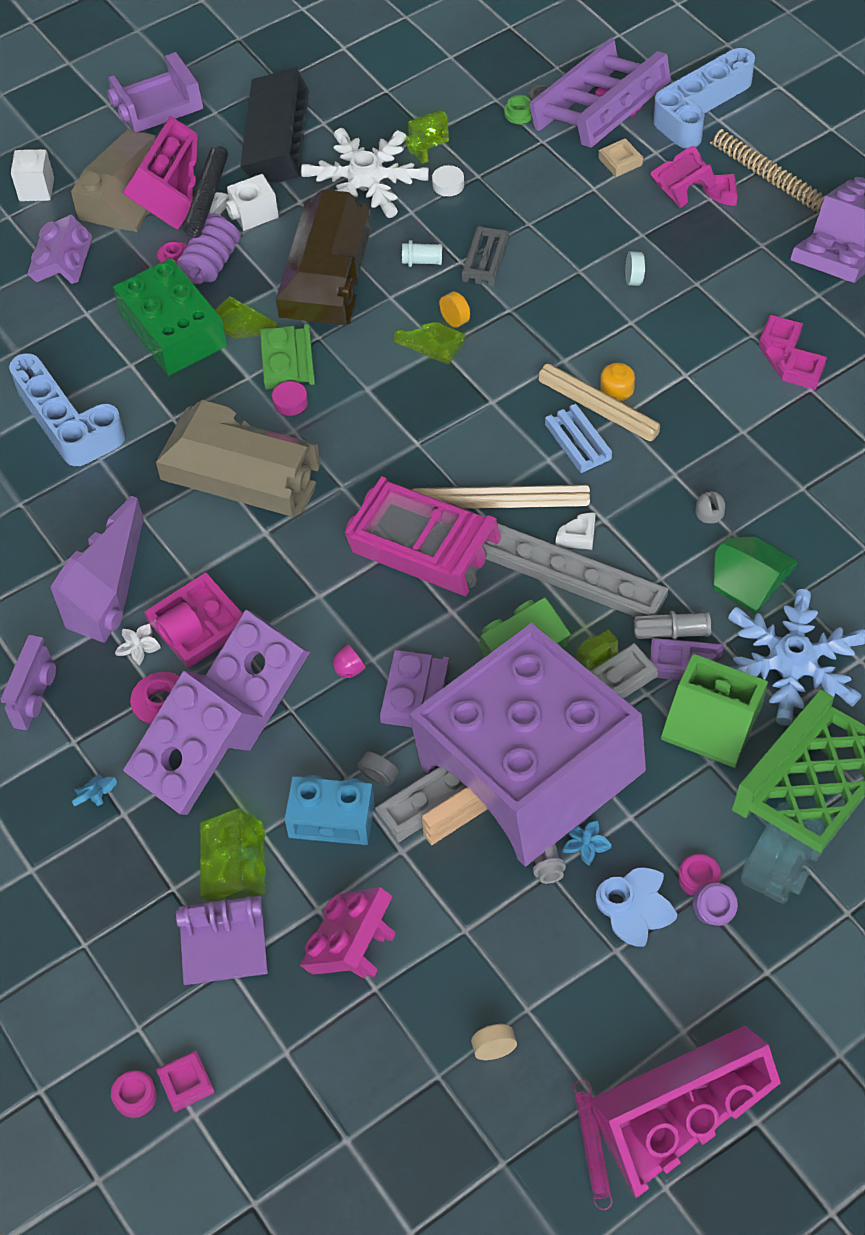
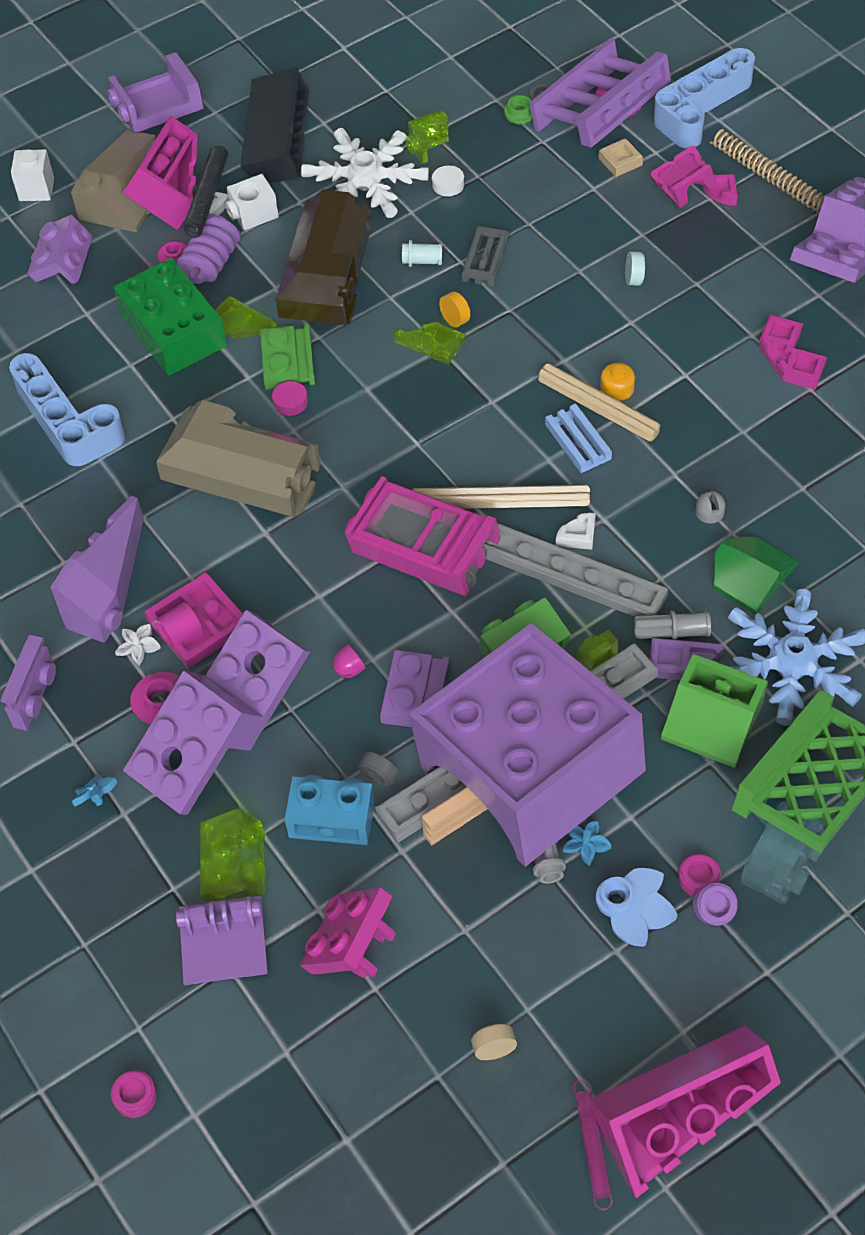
(185, 1081): dark pink tile -> none

